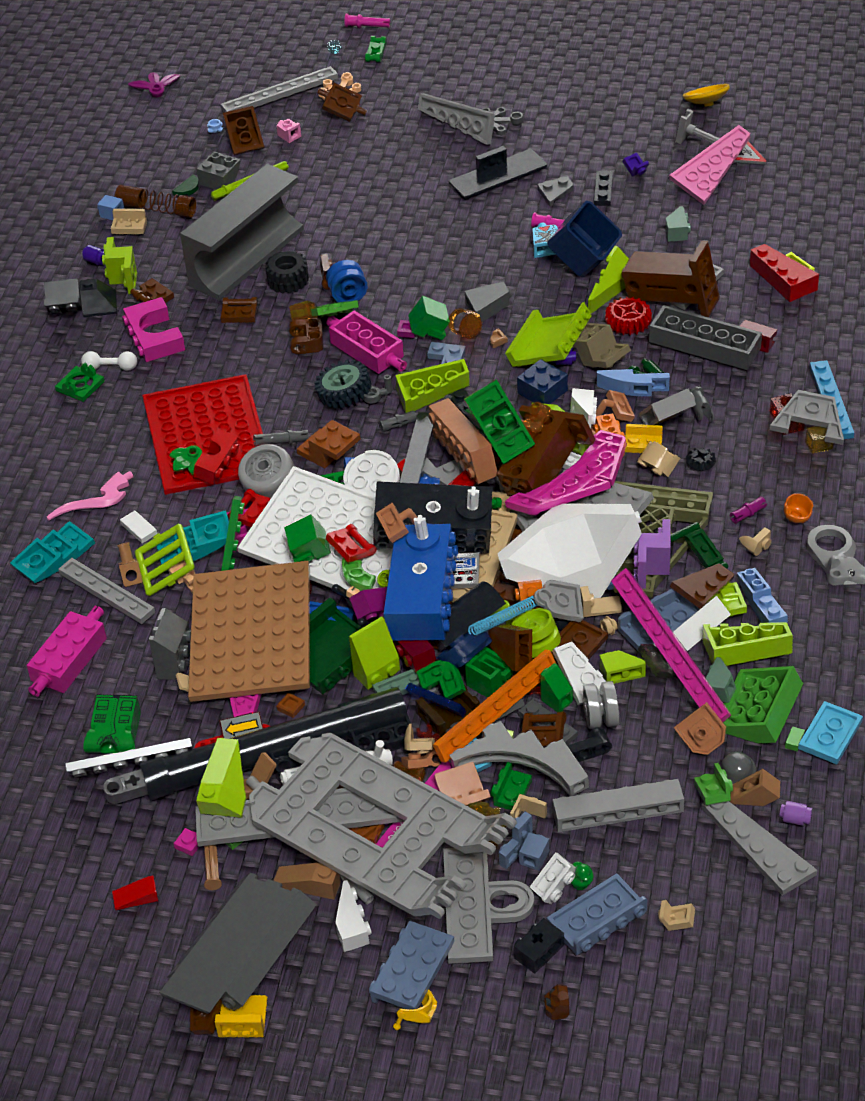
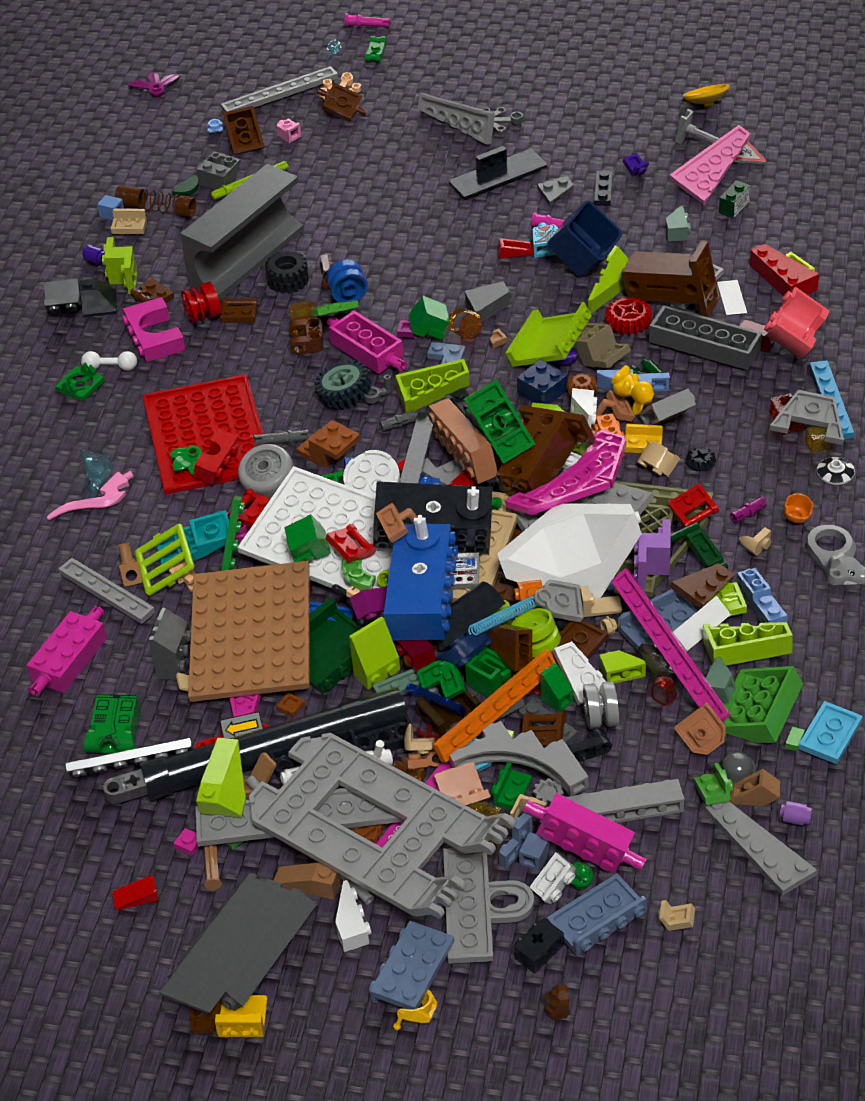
(47, 555): teal slope -> none
(96, 468): none -> clear light blue slope
(138, 526): white tile -> none
(201, 302): none -> red wheel
(513, 248): none -> red slope
(539, 415): clear orange plate -> none
(546, 790): none -> light grey piece
(581, 381): none -> dark orange gear
(585, 833): none -> dark pink brick
(628, 384): none -> yellow animal
(664, 690): none -> clear red rock
(691, 501): none -> red plate
(702, 405): dark grey piece -> none
(732, 297): none -> white sticker
(734, 199): none -> dark green brick
(796, 322): none -> coral cylinder
(835, 470): none -> dish

